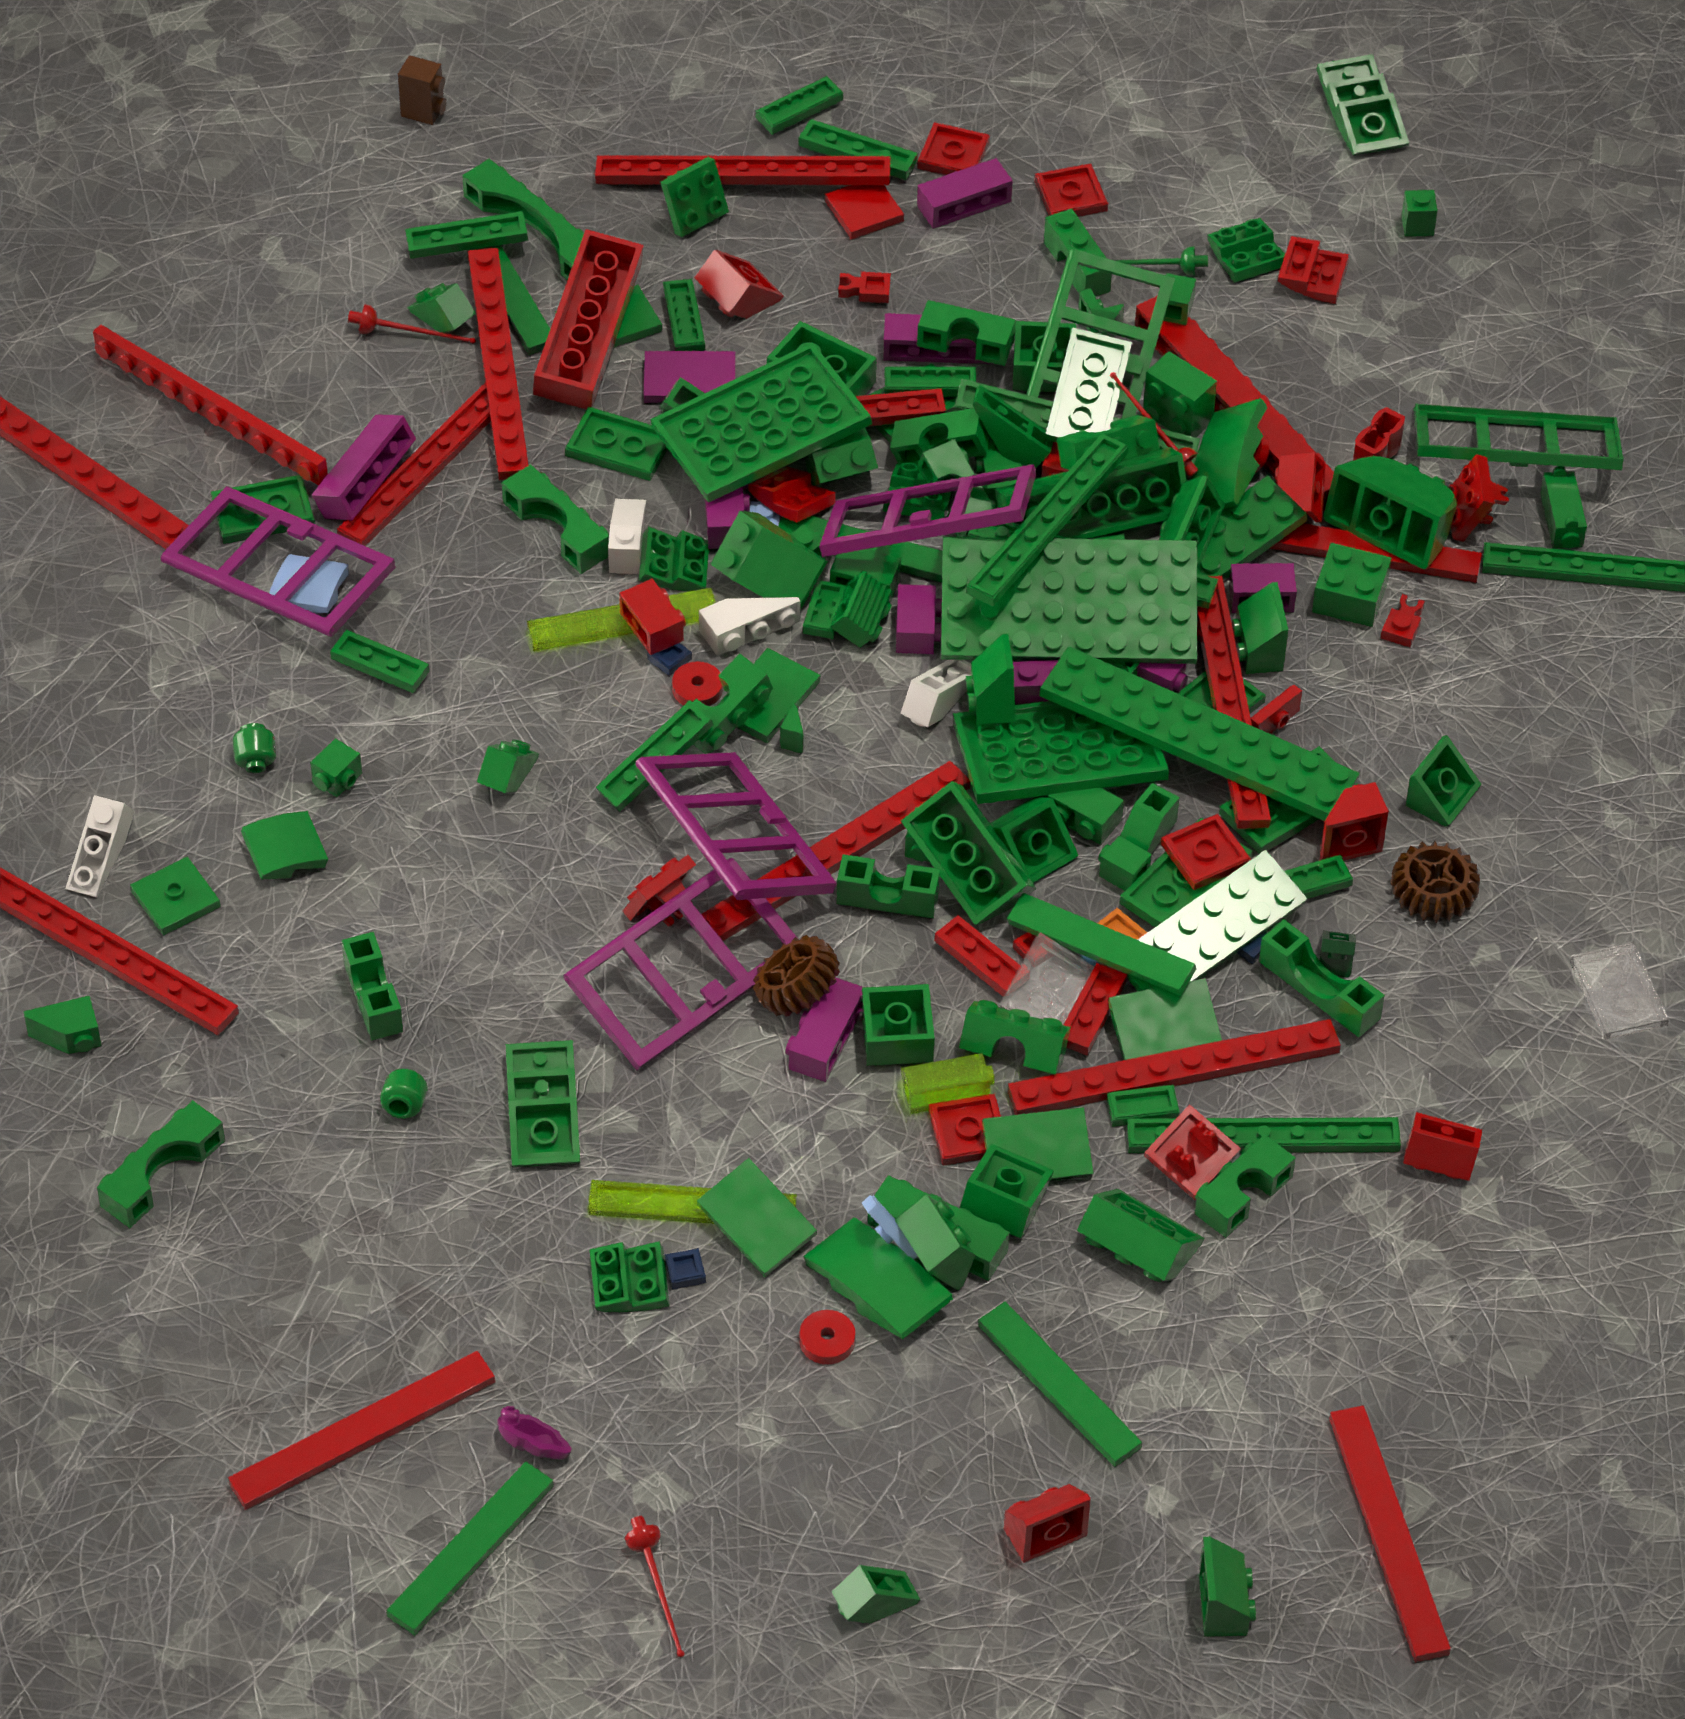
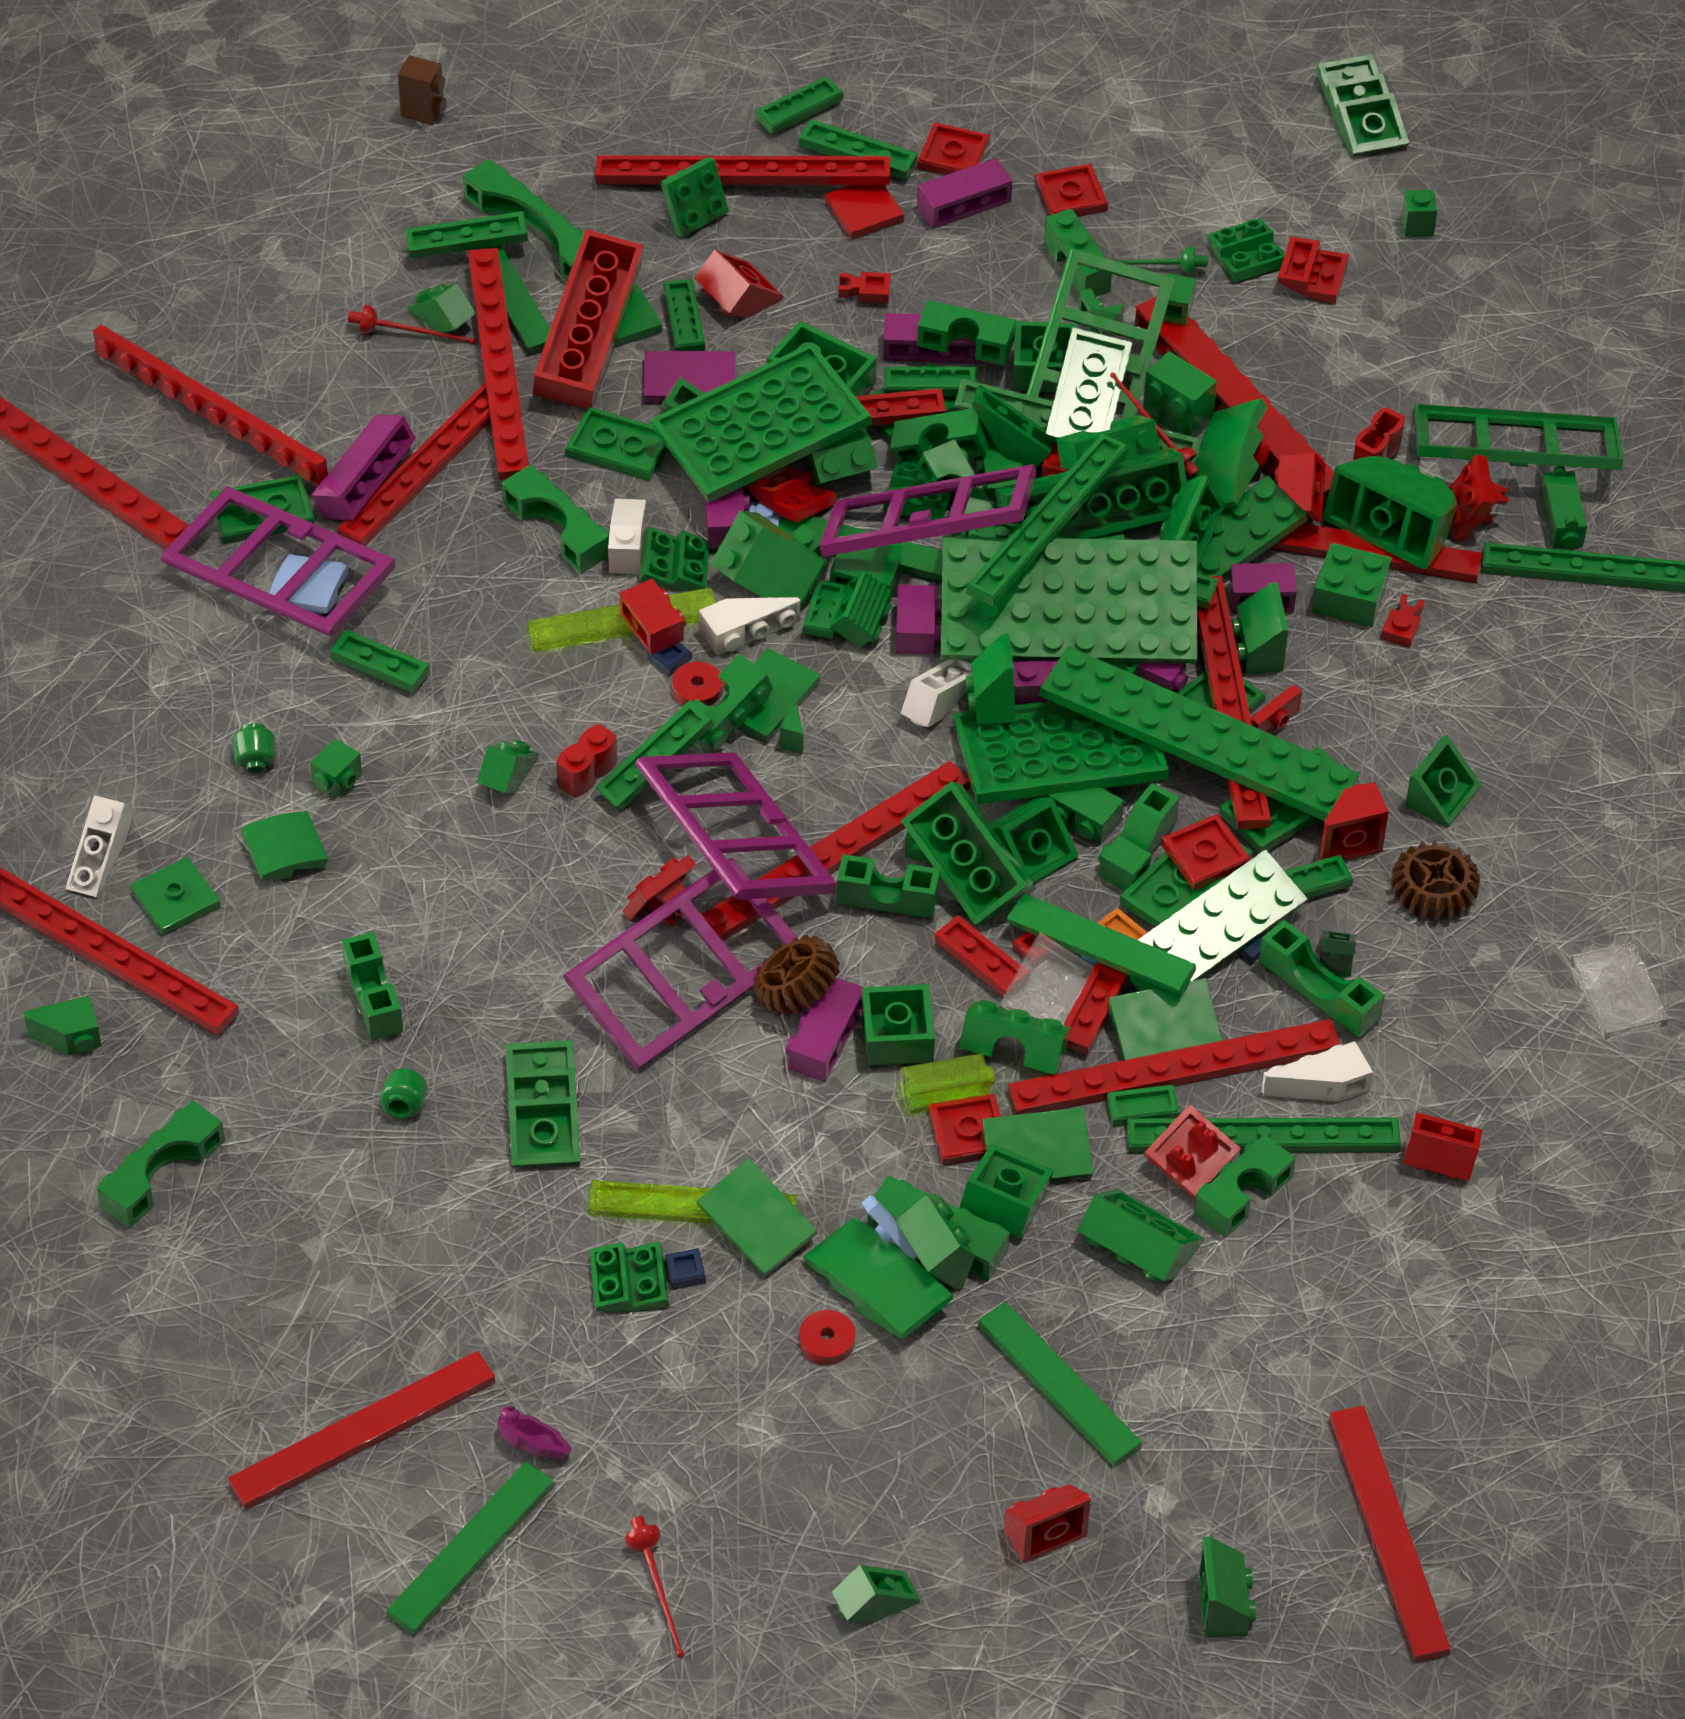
(586, 760): none -> red brick
(1325, 1076): none -> white slope

